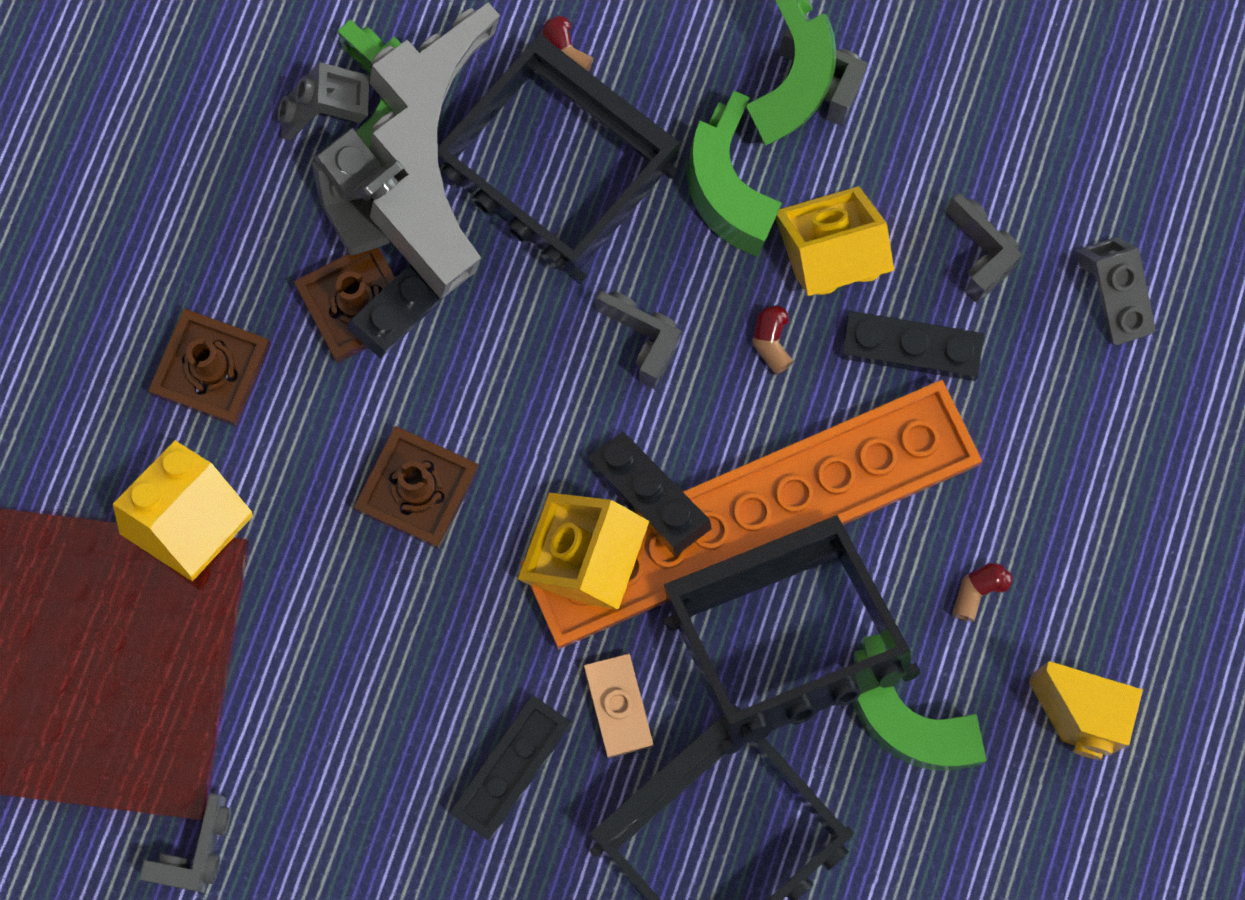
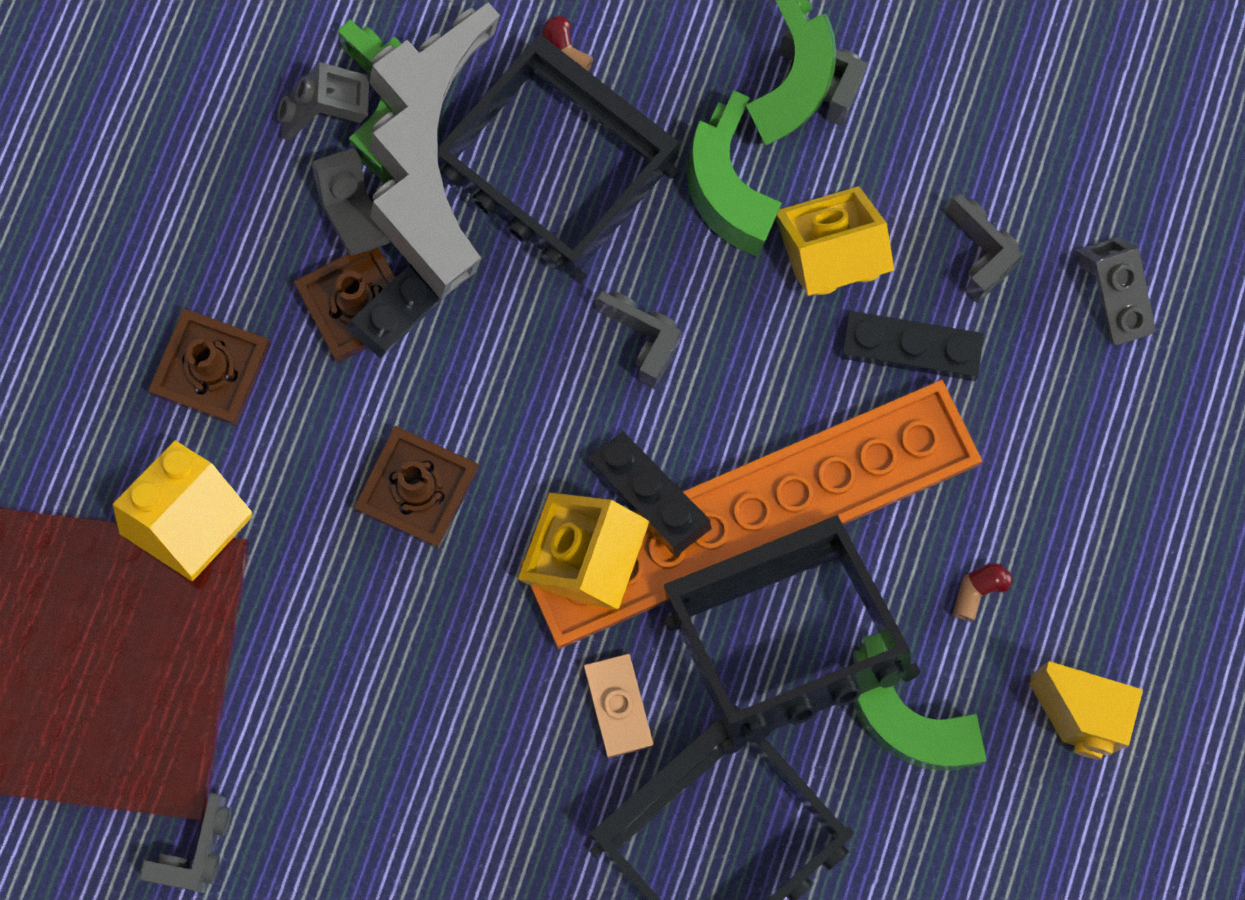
(356, 169): dark grey bracket -> none
(511, 768): black plate -> none
(767, 335): arm -> none

